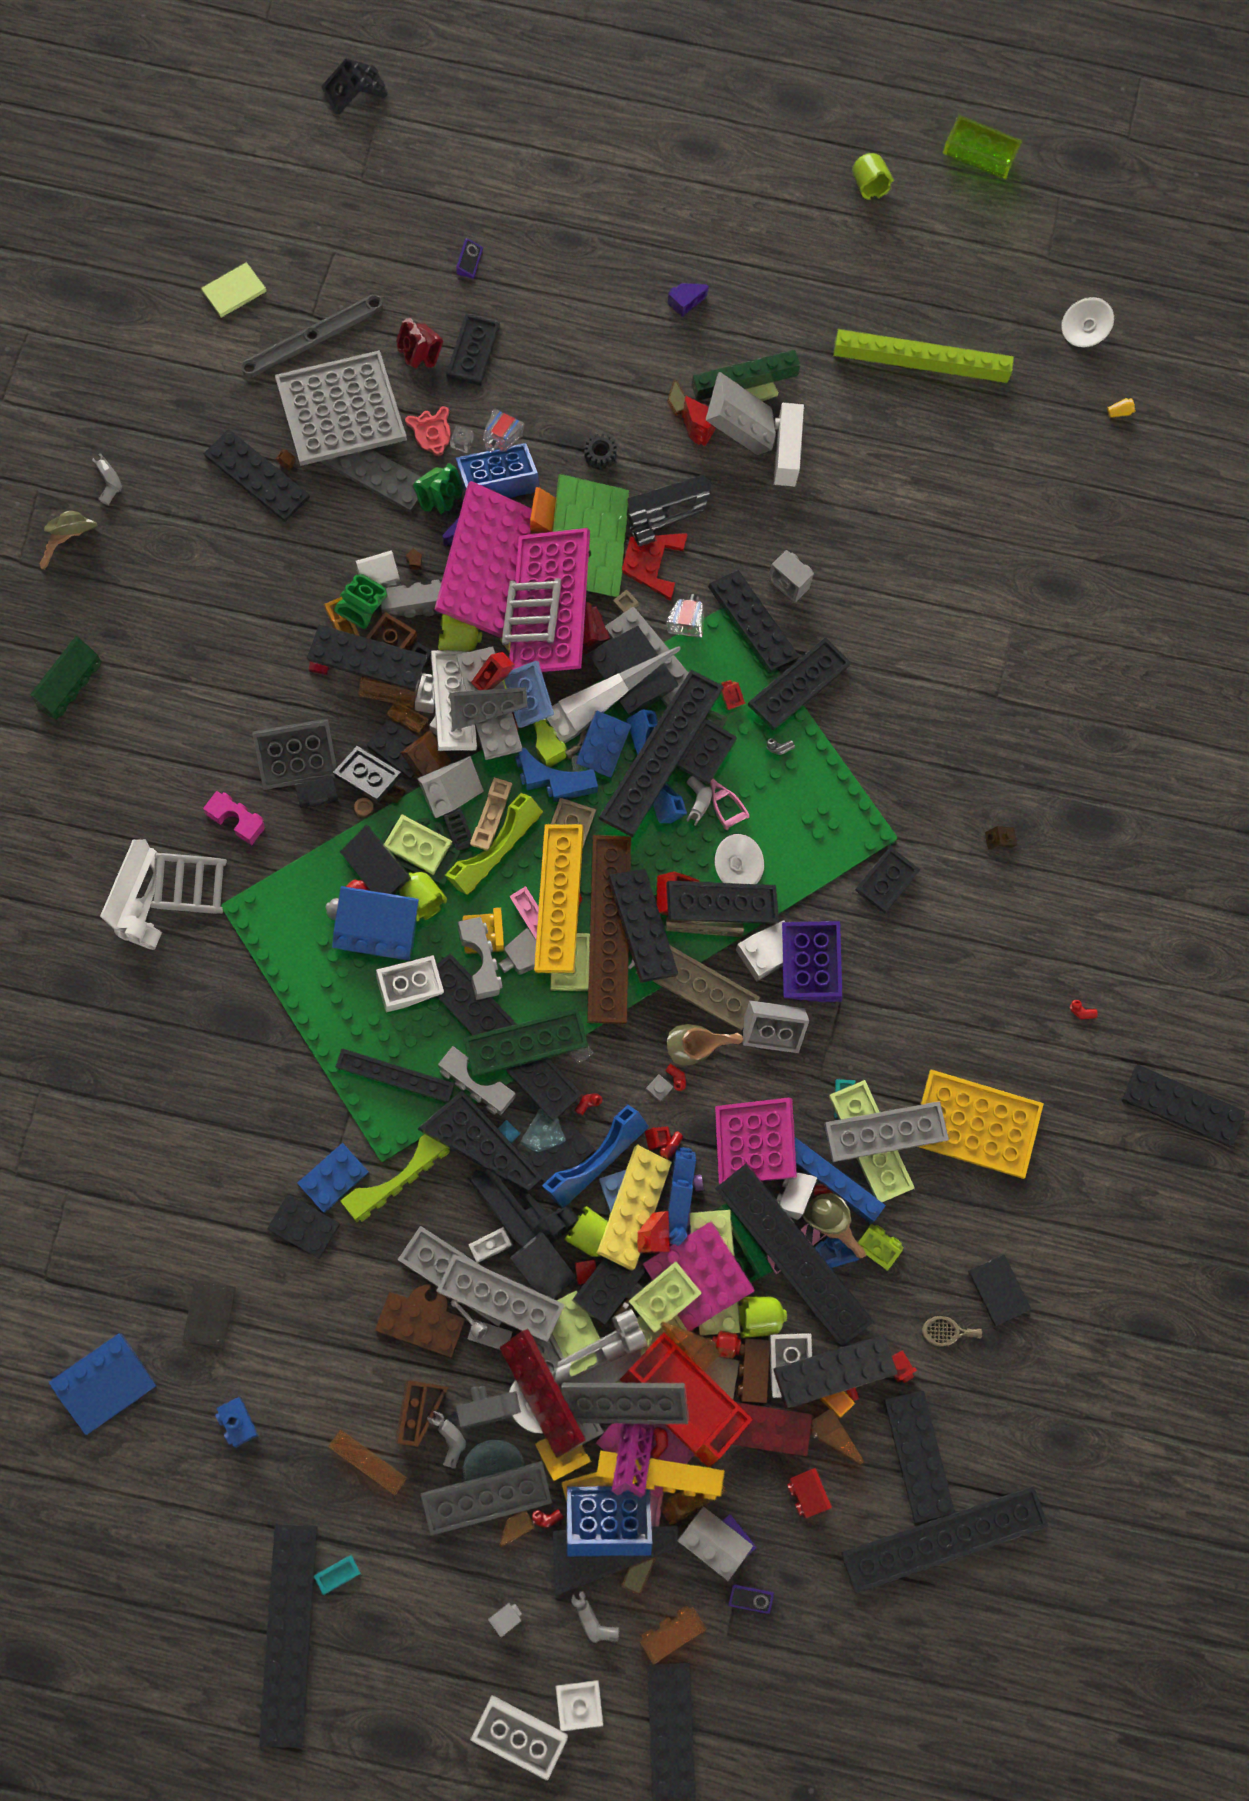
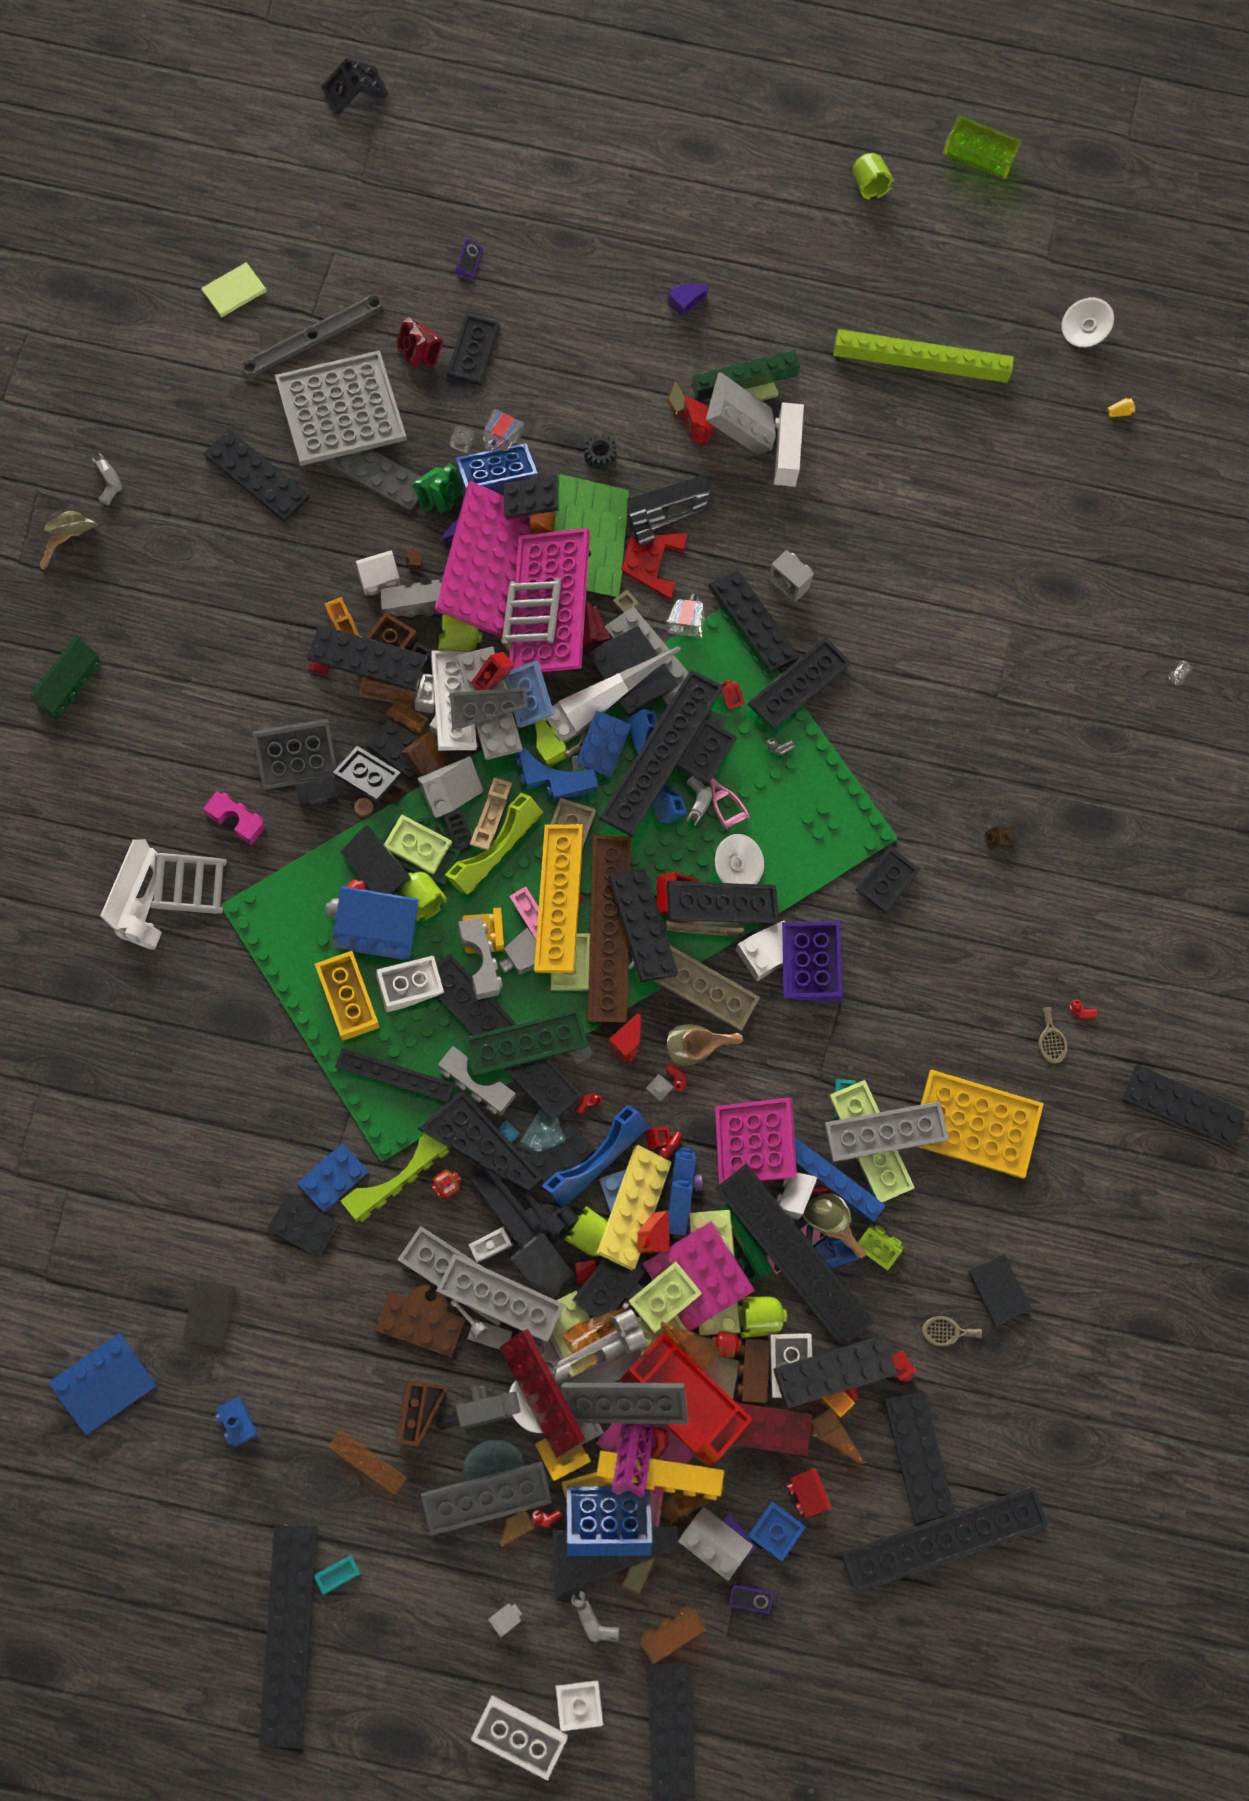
(286, 459): reddish brown piece -> none
(347, 995): none -> yellow brick
(360, 600): green piece -> none
(431, 432): coral tile -> none
(446, 1183): none -> red head
(453, 1438): light grey arm -> none
(531, 497): none -> black plate
(589, 1331): none -> clear orange slope
(626, 1041): none -> red slope
(677, 1236): blue plate -> none
(774, 1026): light grey slope -> none
(776, 1531): none -> blue plate
(1048, 1019): none -> dark tan piece
(1179, 673): none -> clear bush

